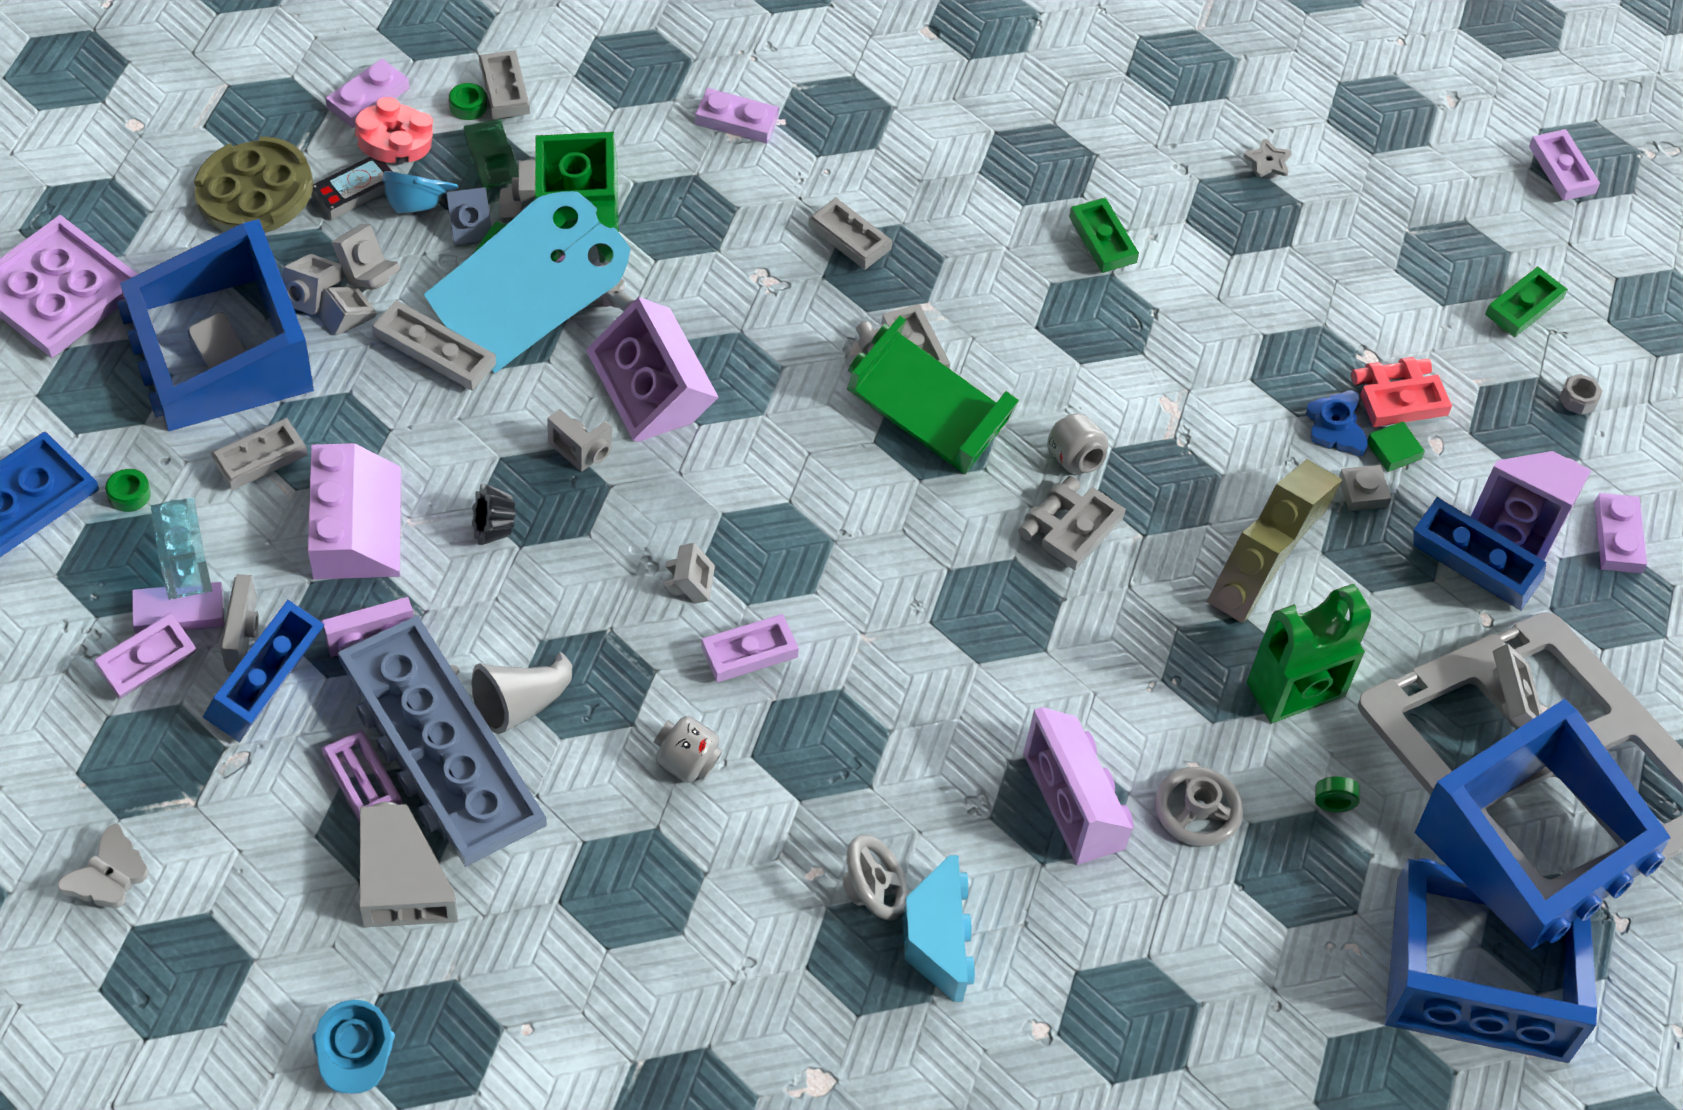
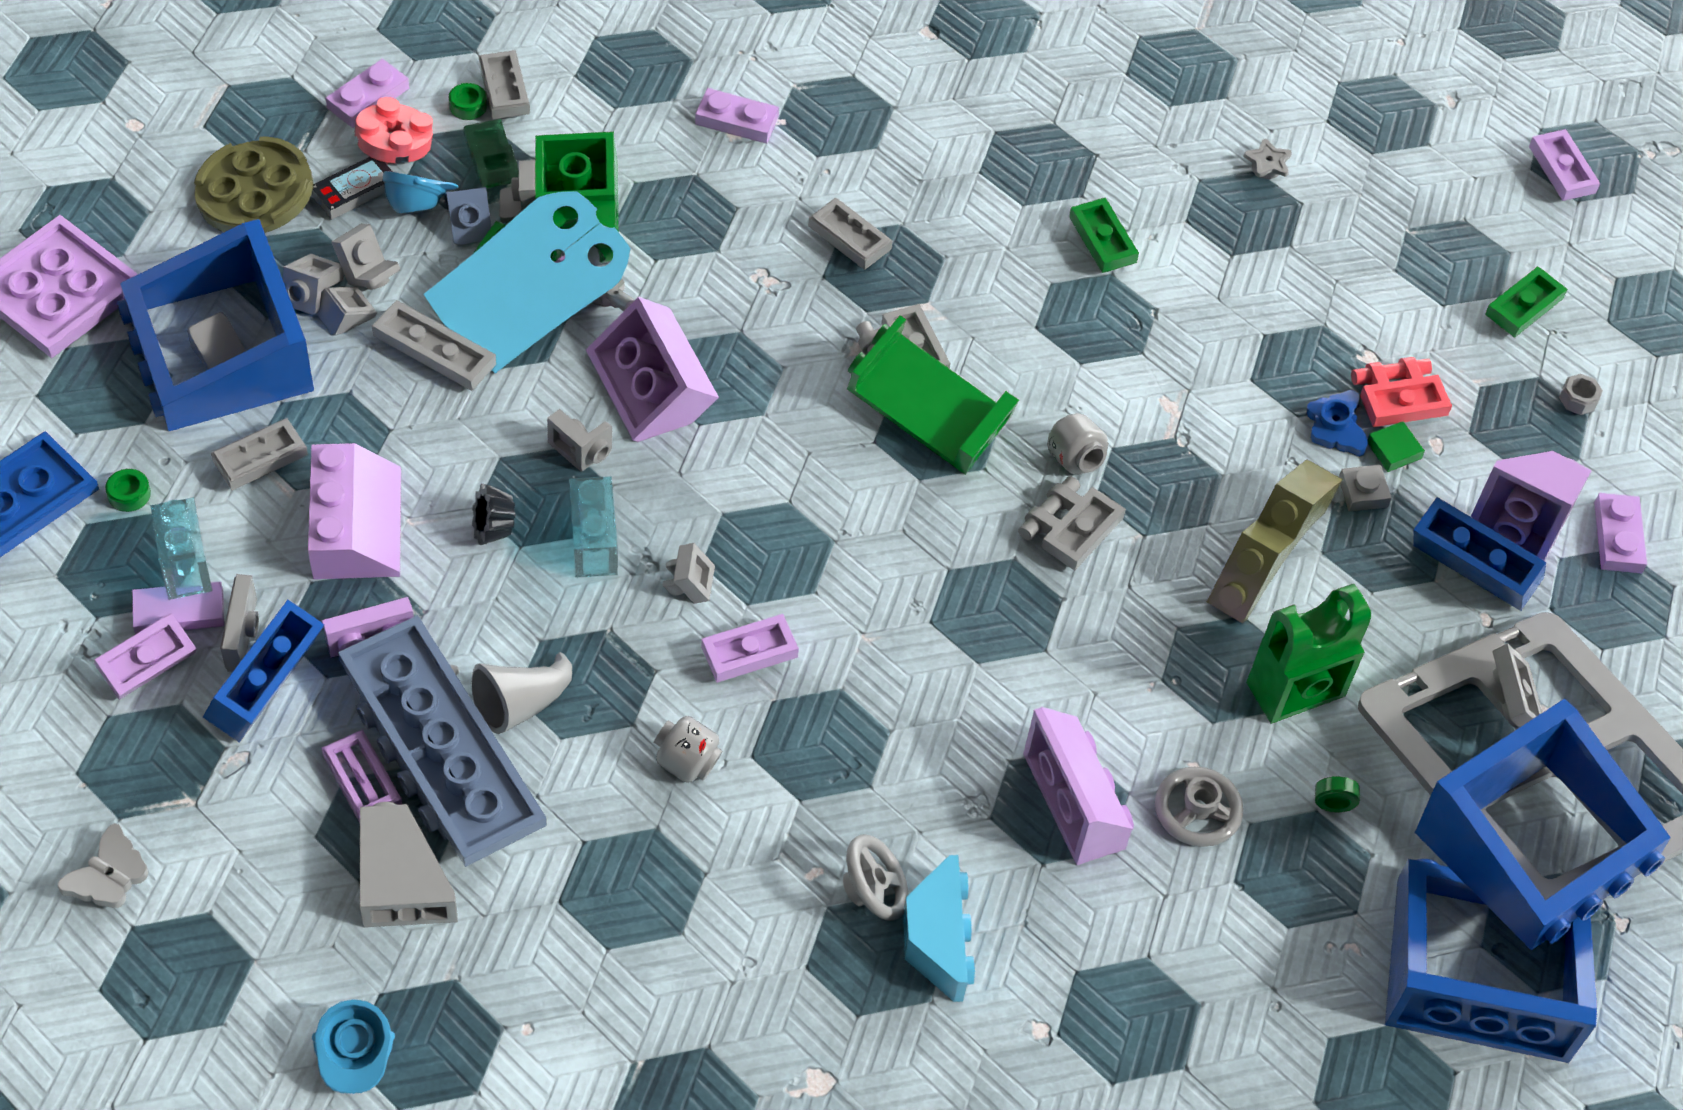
(593, 527): none -> clear light blue brick

